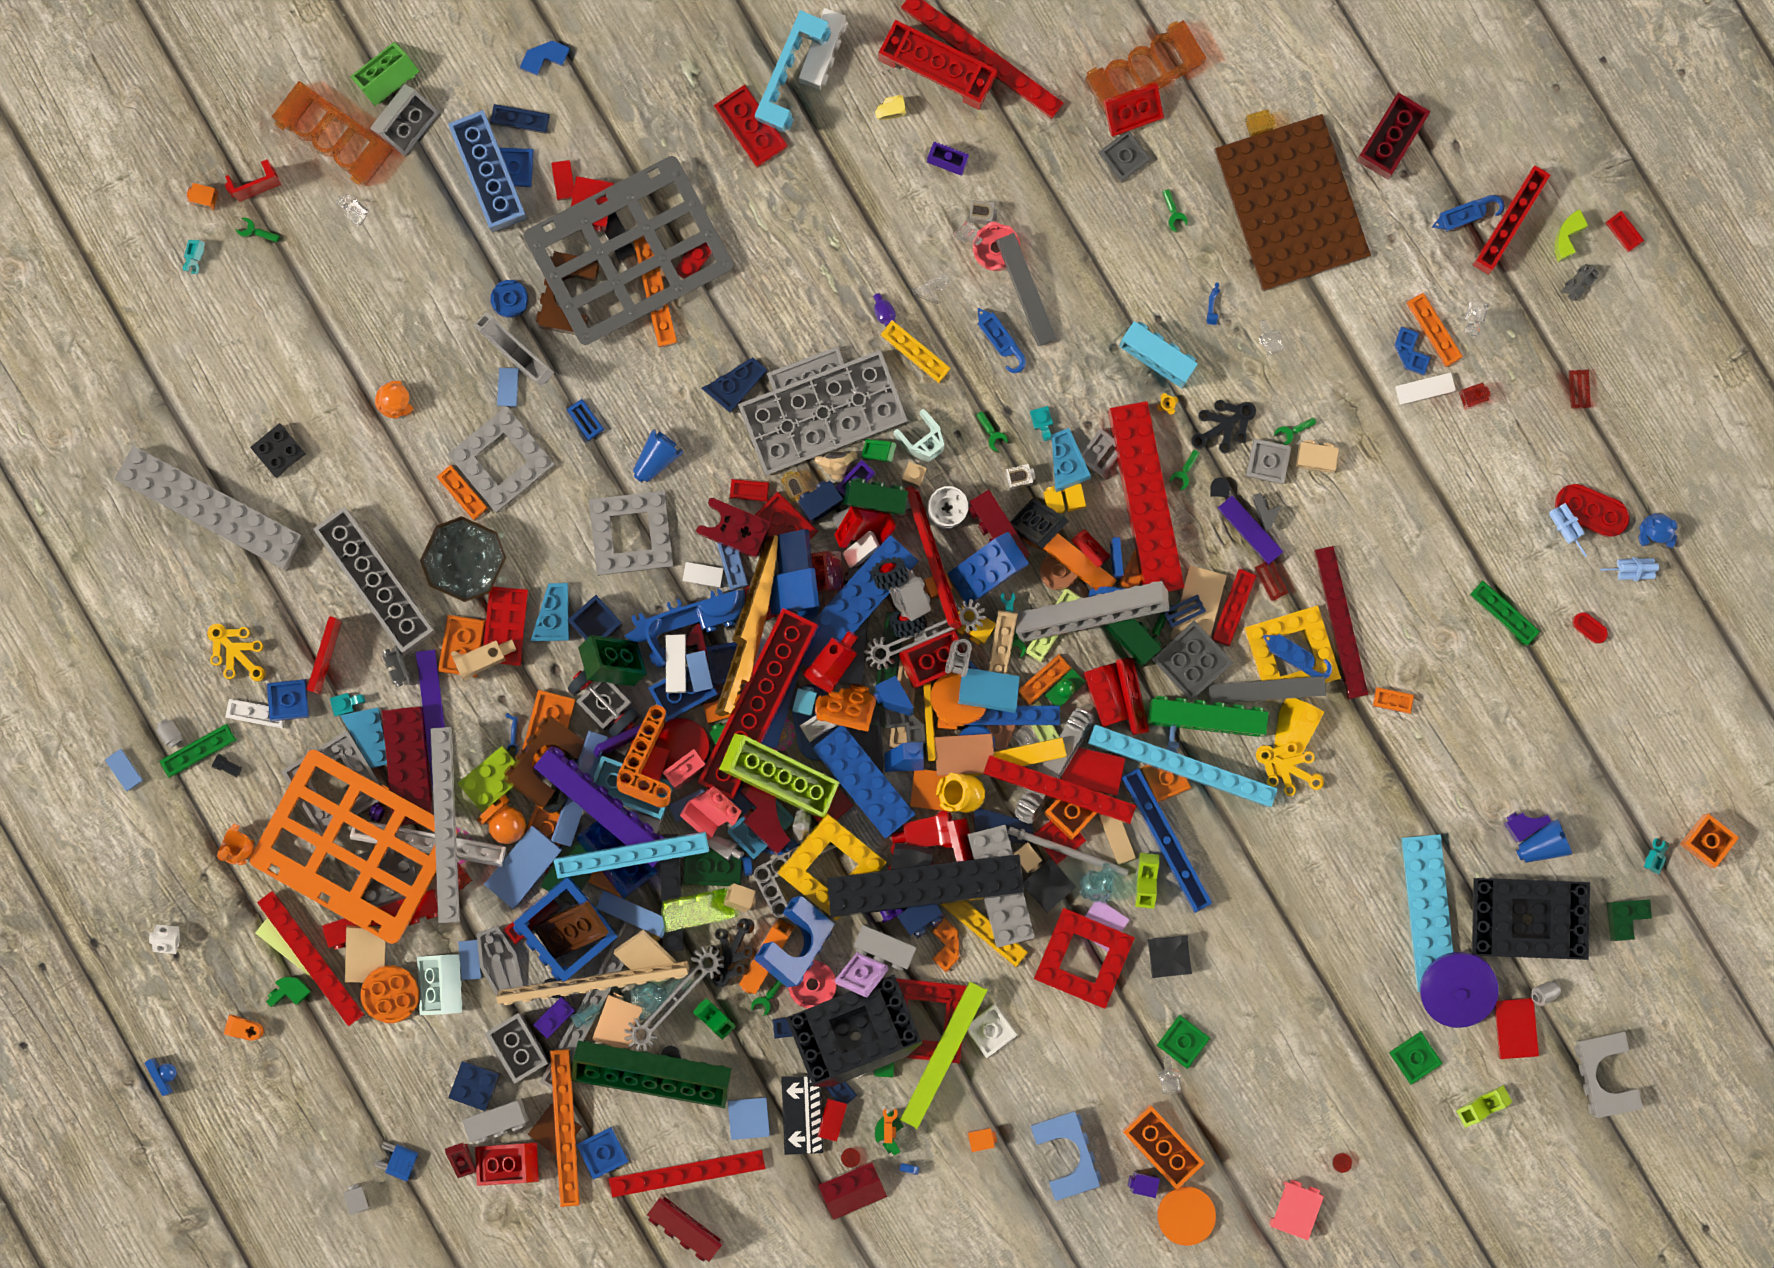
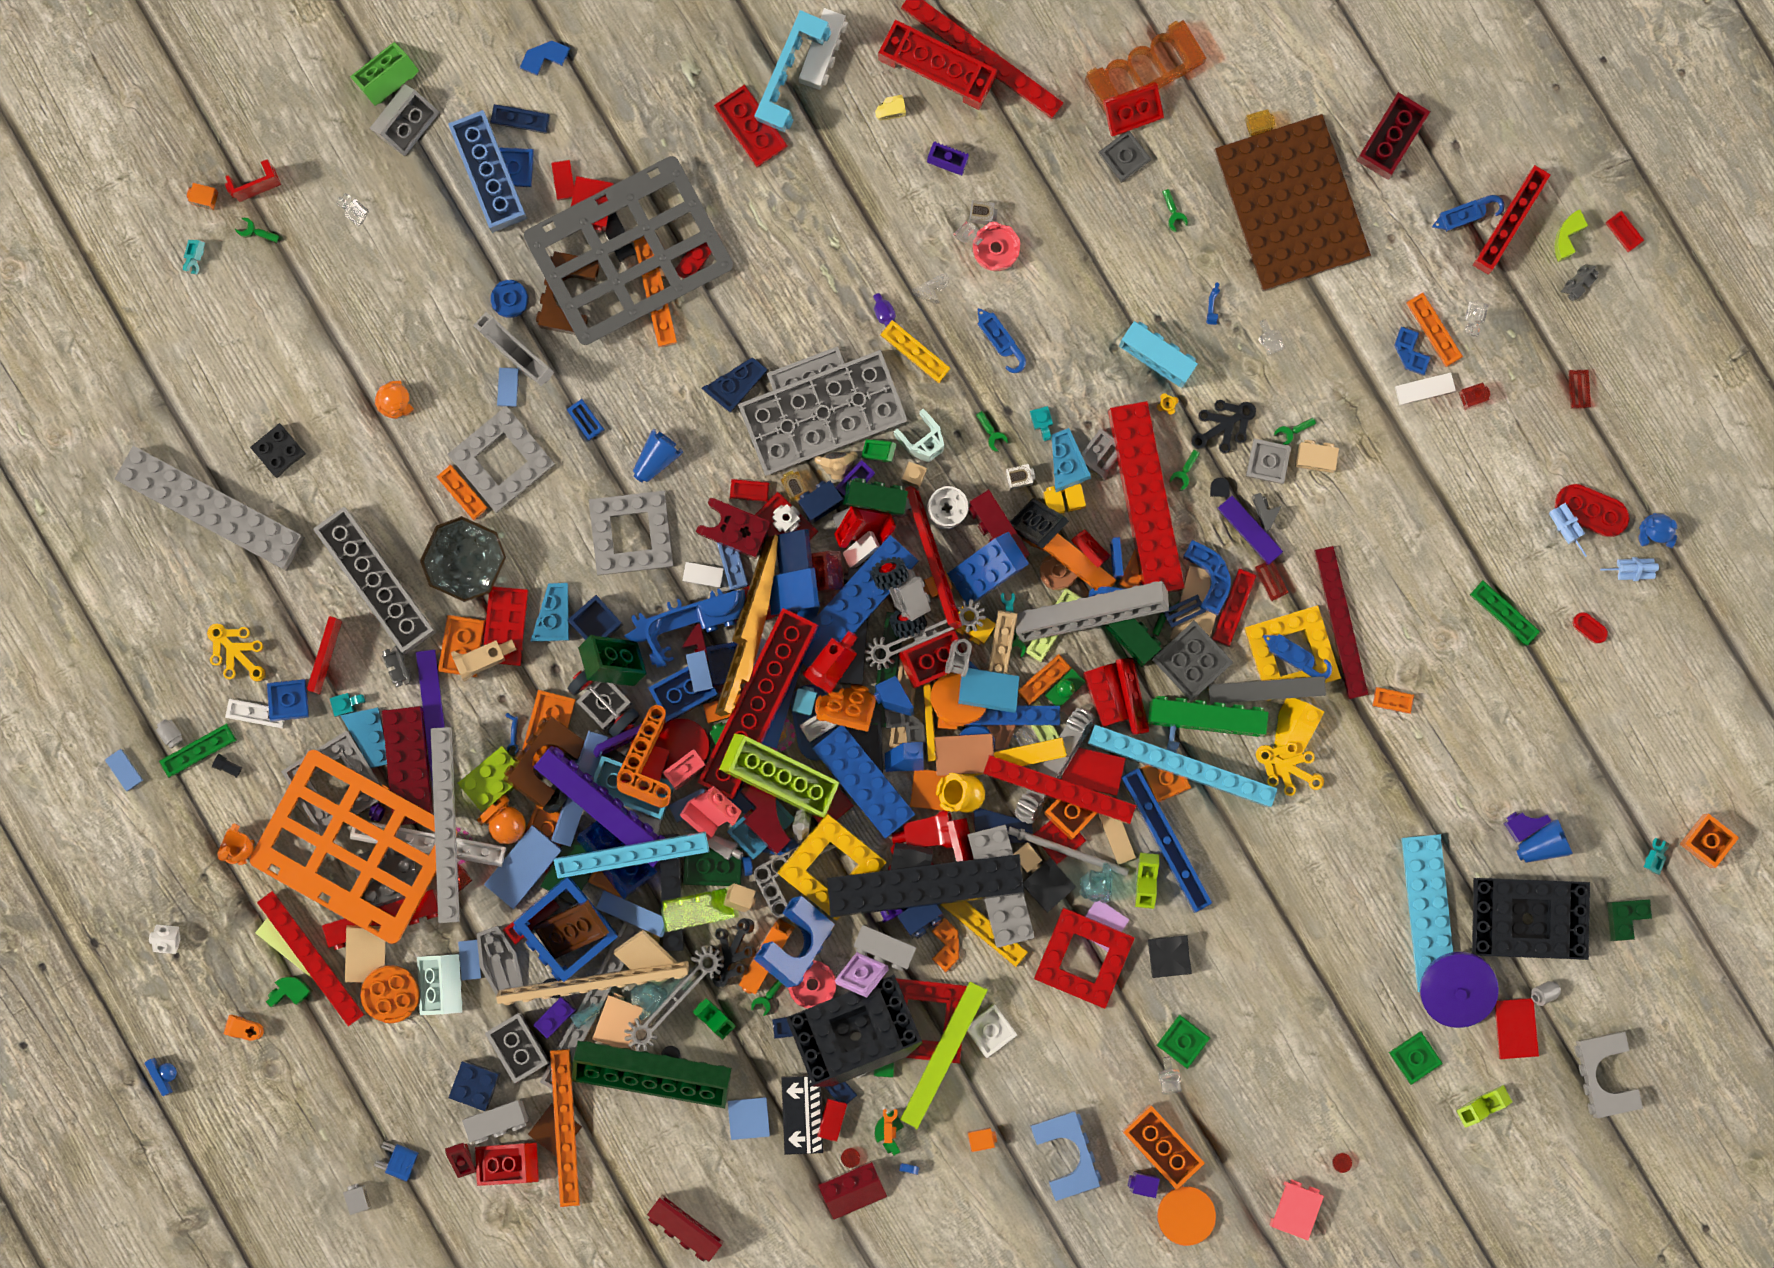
(295, 106): clear orange fence -> none
(602, 1153): blue tile -> none
(675, 663): white tile -> none
(687, 1173): red plate -> none
(789, 525): none -> white brick
(1026, 289): dark grey tile -> none
(1218, 574): none -> blue plate

